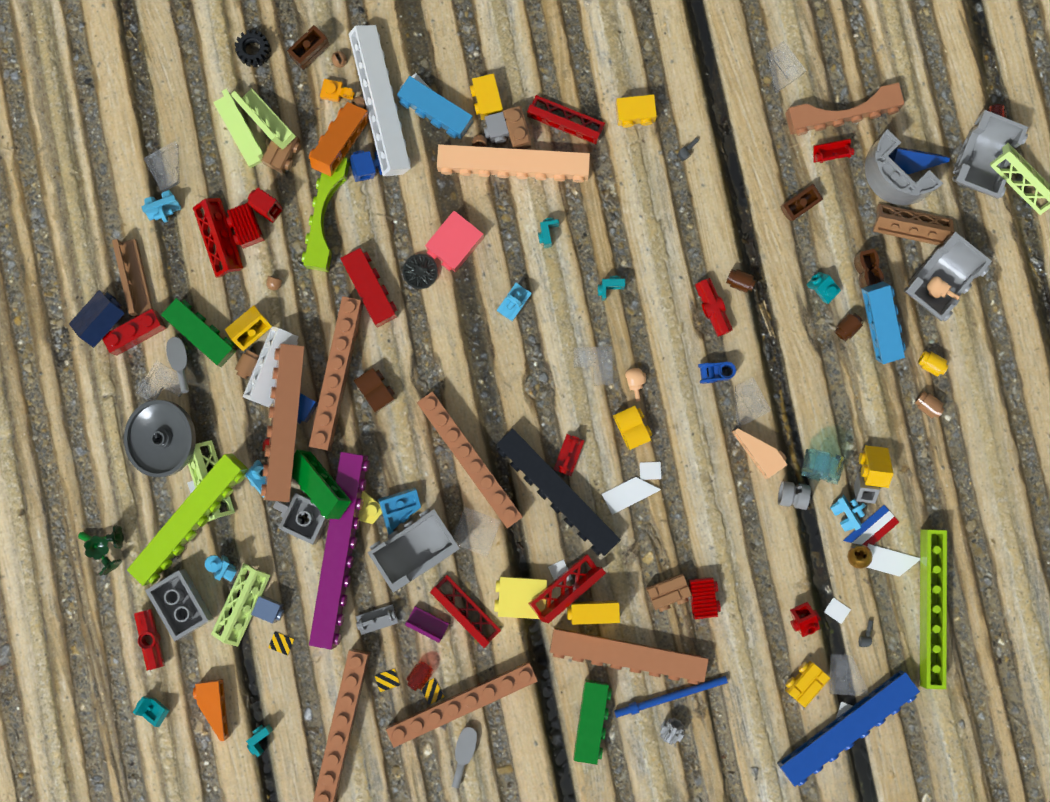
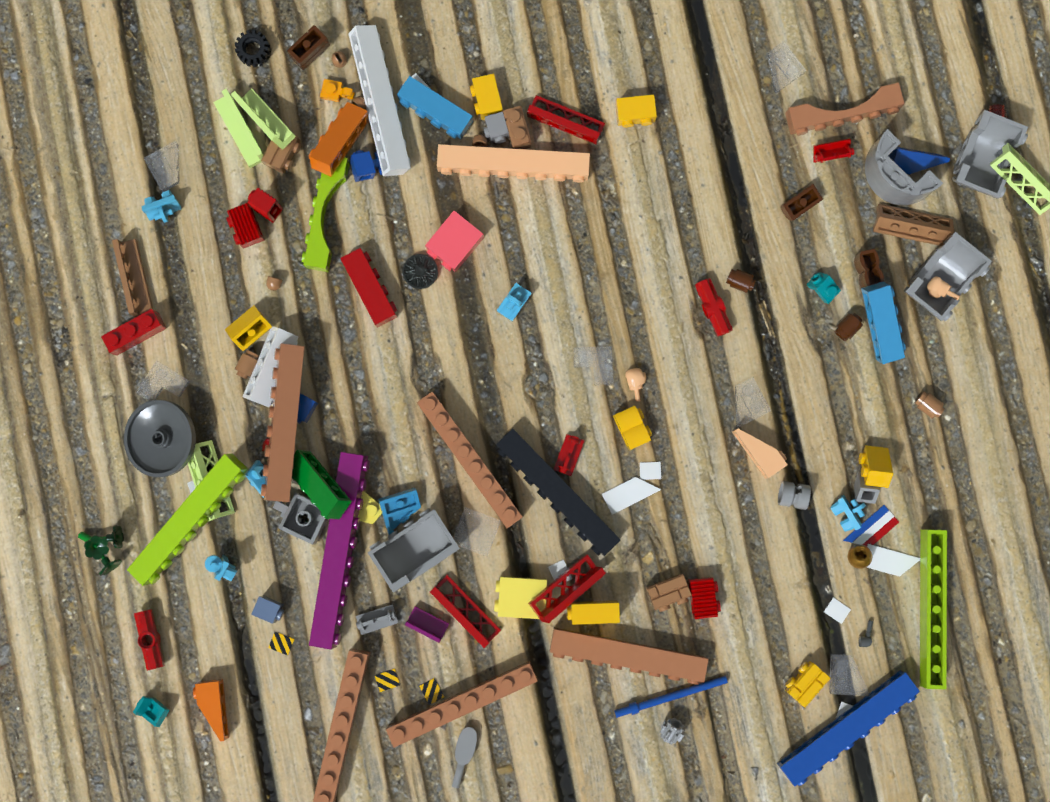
(97, 318): dark blue brick -> none
(178, 360): light grey piece -> none
(179, 604): light grey brick -> none
(200, 334): green brick -> none
(219, 234): red fence -> none
(241, 607): yellowish green fence -> none
(259, 733): teal bracket -> none
(336, 374): nougat brick -> none
(375, 390): reddish brown brick -> none
(419, 676): clear red brick -> none
(544, 235): teal bracket -> none
(590, 723): green brick -> none
(612, 283): teal bracket -> none
(684, 152): dark grey hand -> none
(715, 372): blue piece -> none
(804, 619): red brick -> none
(822, 466): clear light blue brick -> none
(933, 363): yellow brick -> none

